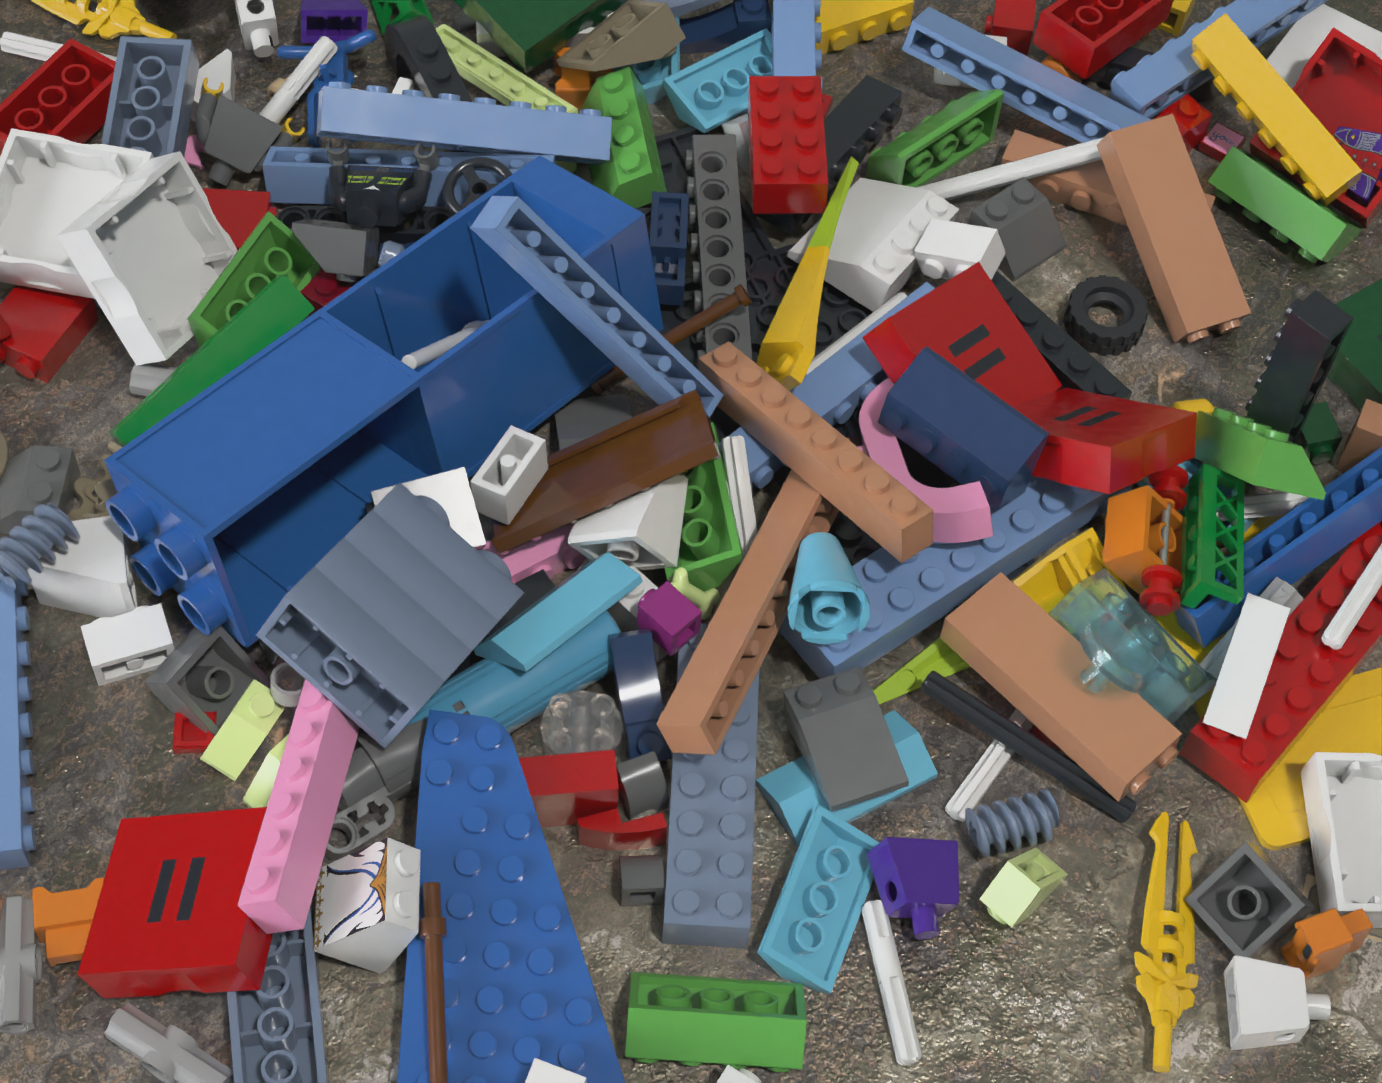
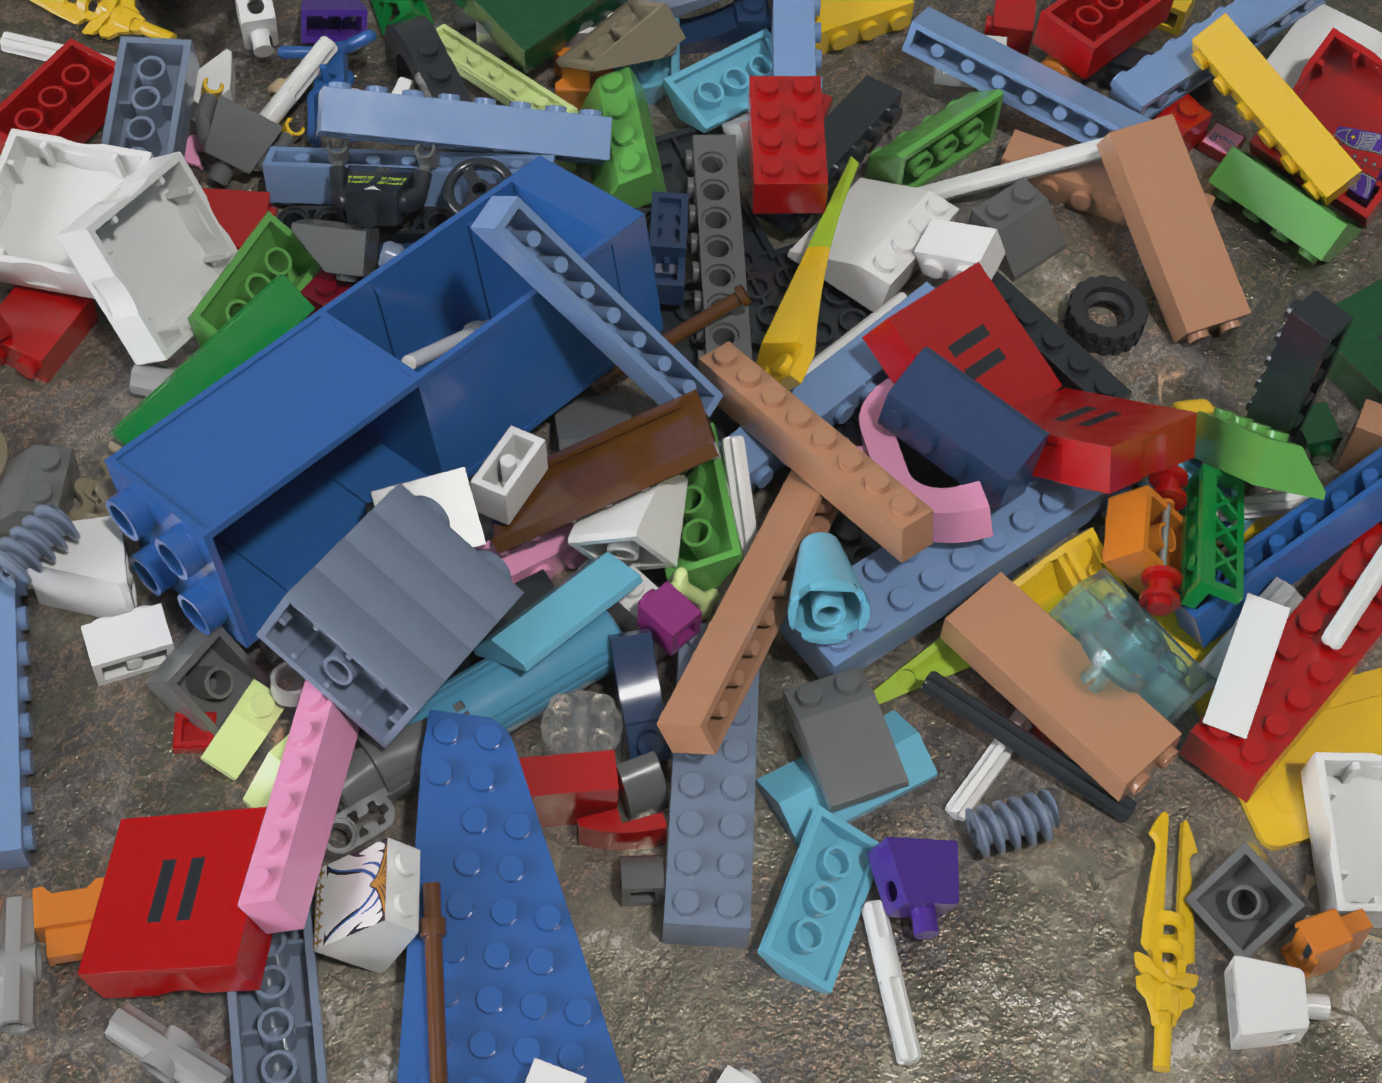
(716, 1021): bright green slope -> none
(1022, 887): yellowish green slope -> none

